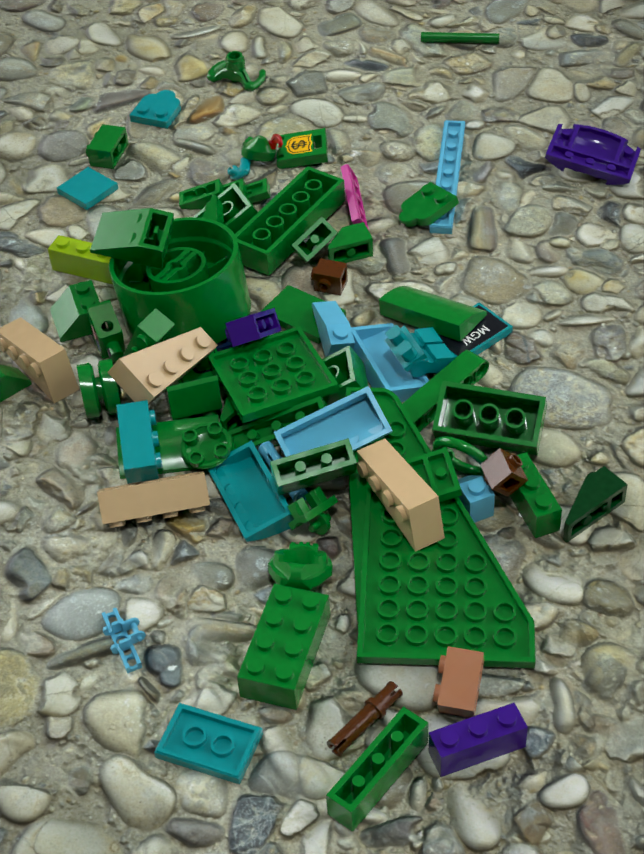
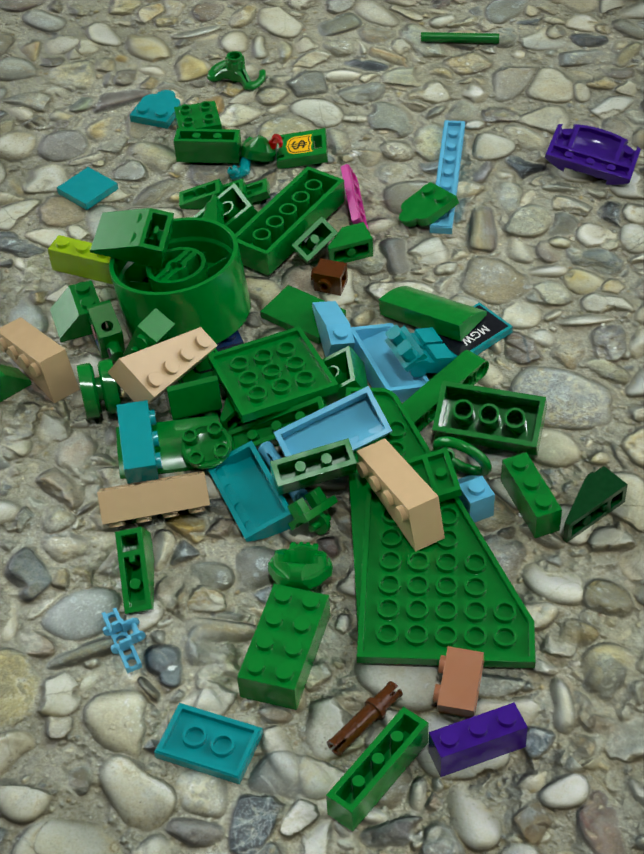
(107, 146): green brick -> none
(136, 569): none -> green slope
(198, 116): none -> green brick
(208, 145): none -> green brick
(252, 327): dark purple brick -> none
(503, 472): reddish brown brick -> none

